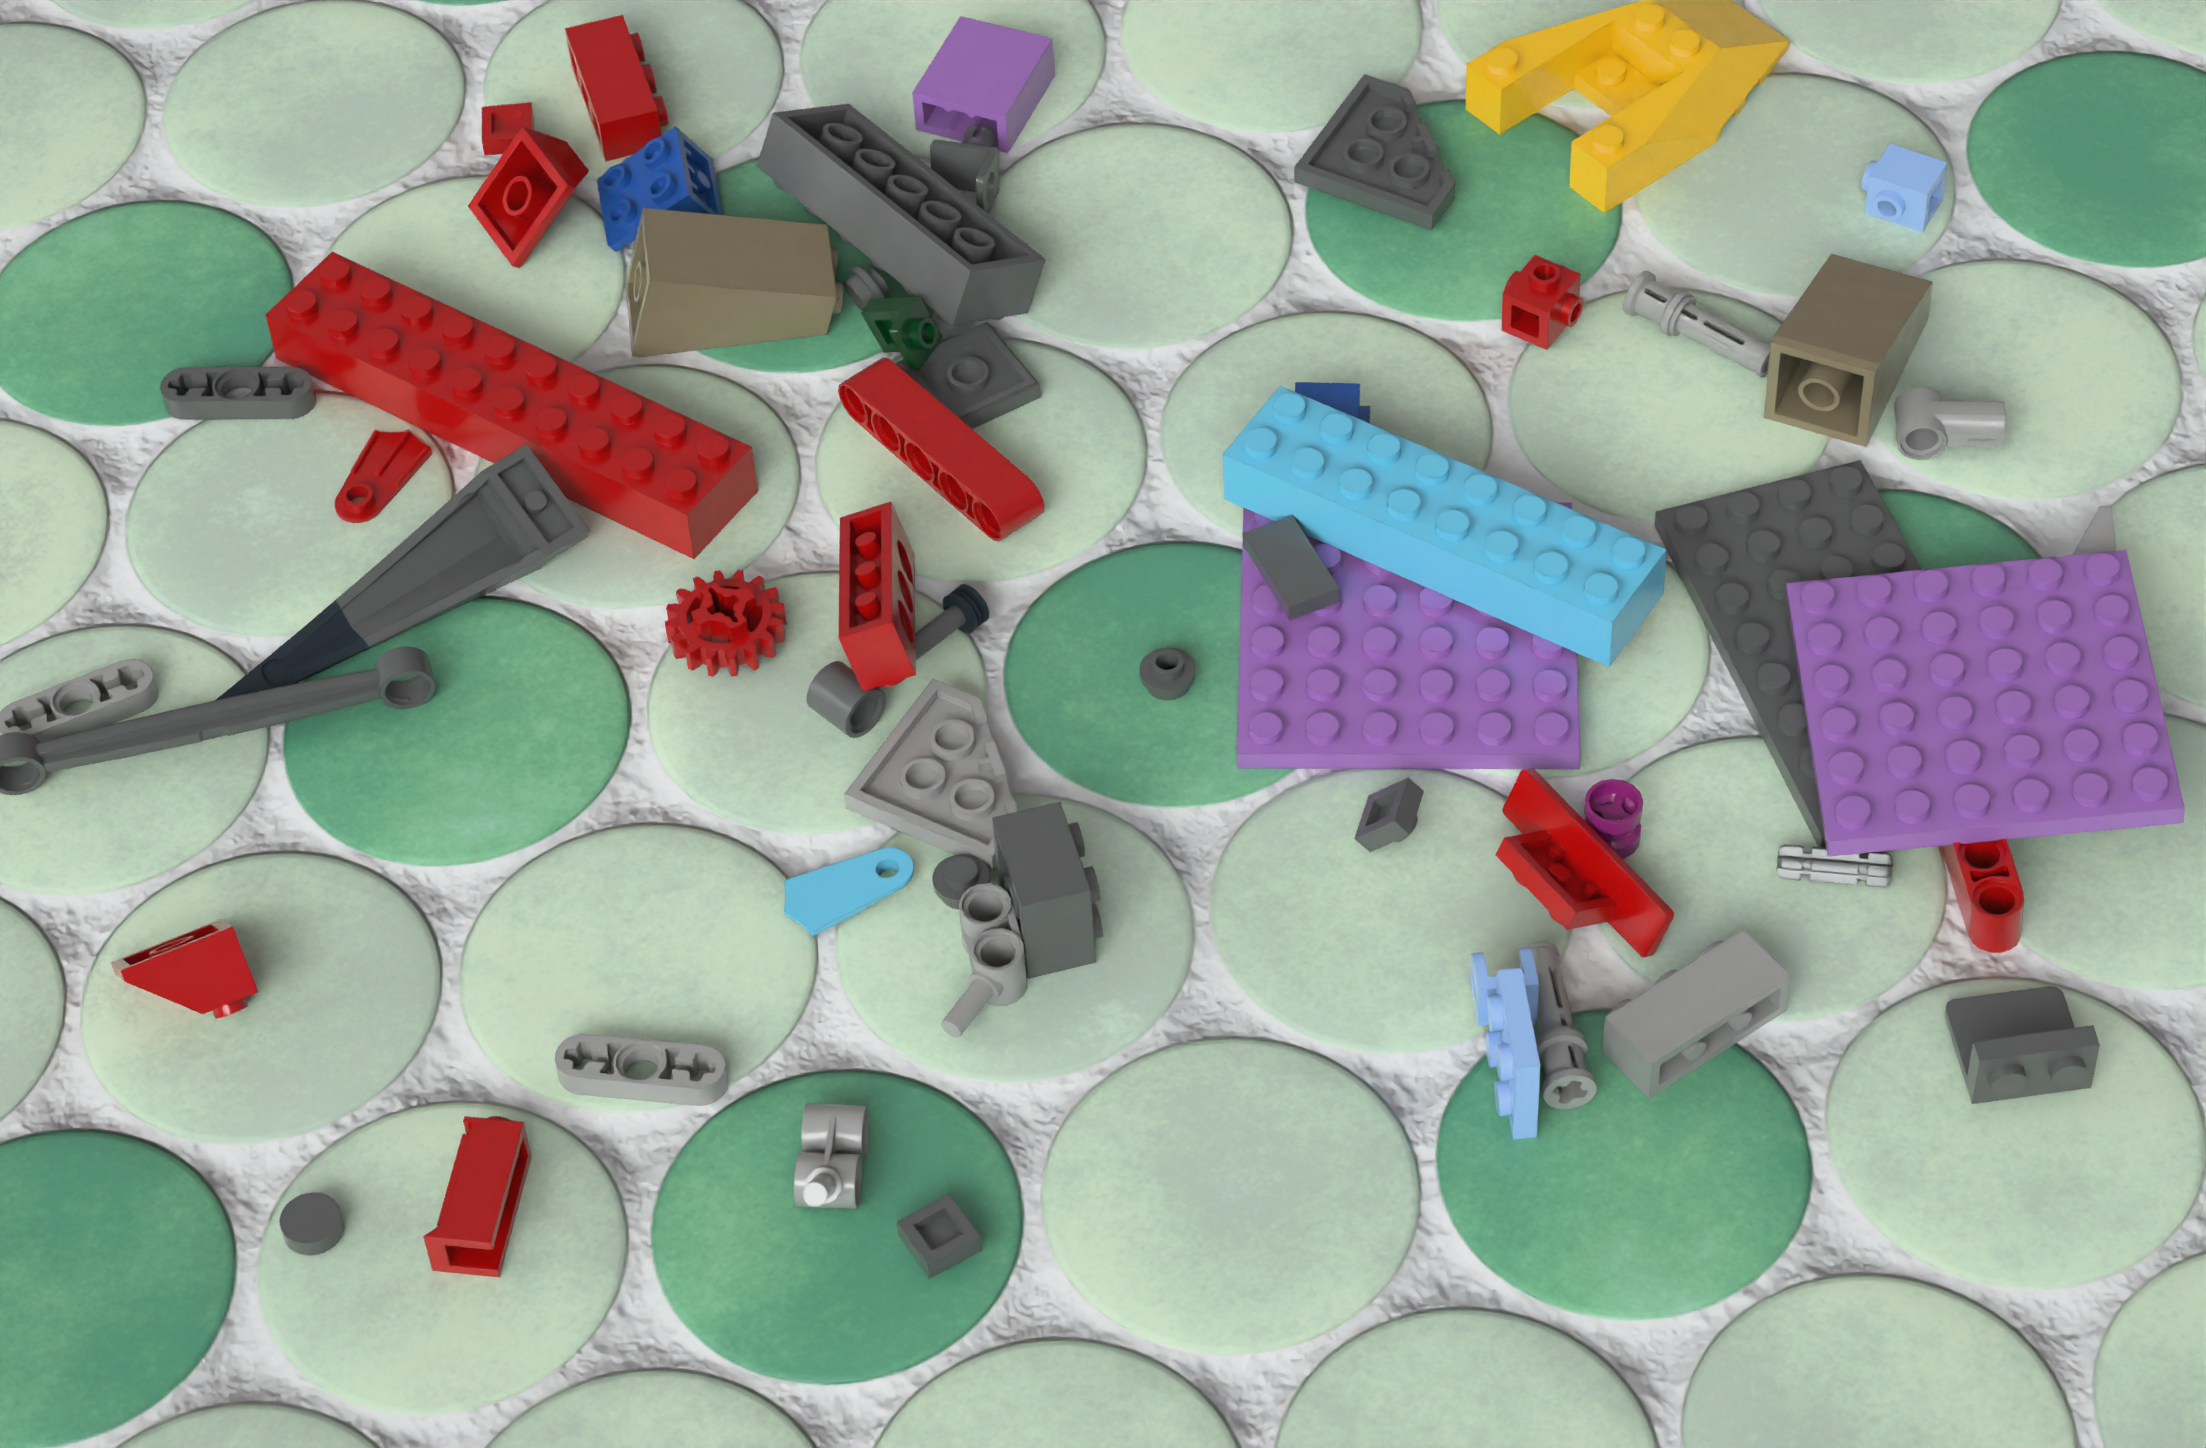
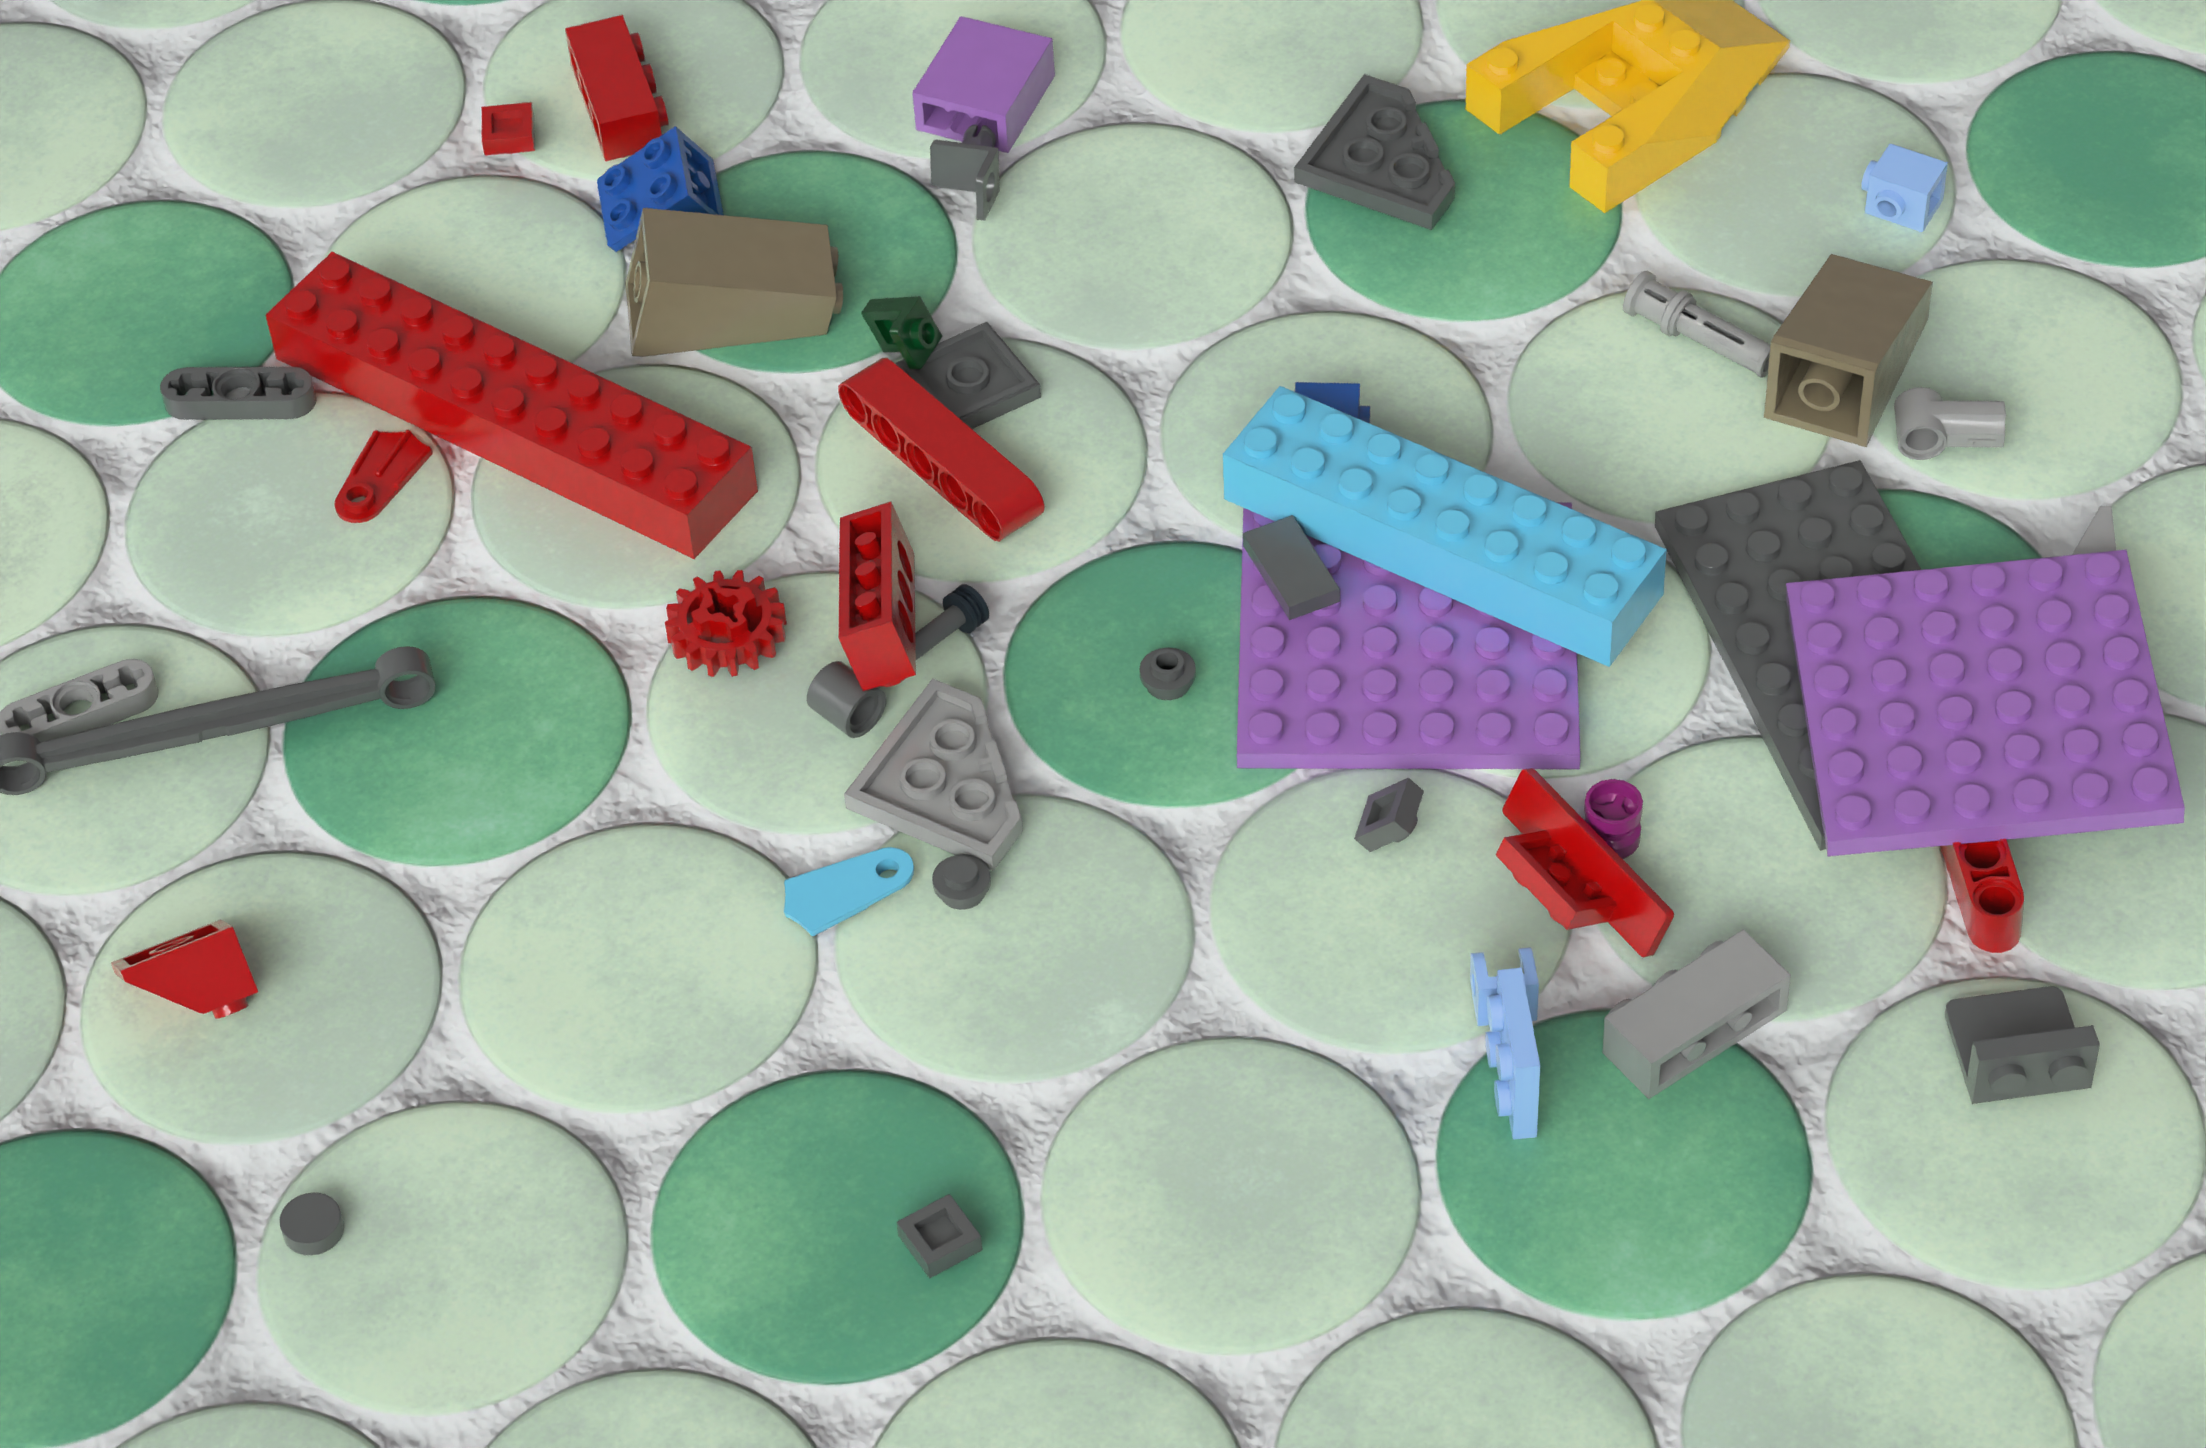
(477, 542): dark grey plate -> none
(481, 1198): red window -> none
(527, 192): red slope -> none
(656, 1088): light grey beam -> none
(831, 1156): light grey beam -> none
(864, 286): dark grey plate -> none
(900, 214): dark grey brick -> none
(995, 955): light grey beam -> none
(1048, 887): dark grey brick -> none
(1541, 302): red brick -> none
(1559, 1043): light grey pin -> none
(1834, 869): axle -> none

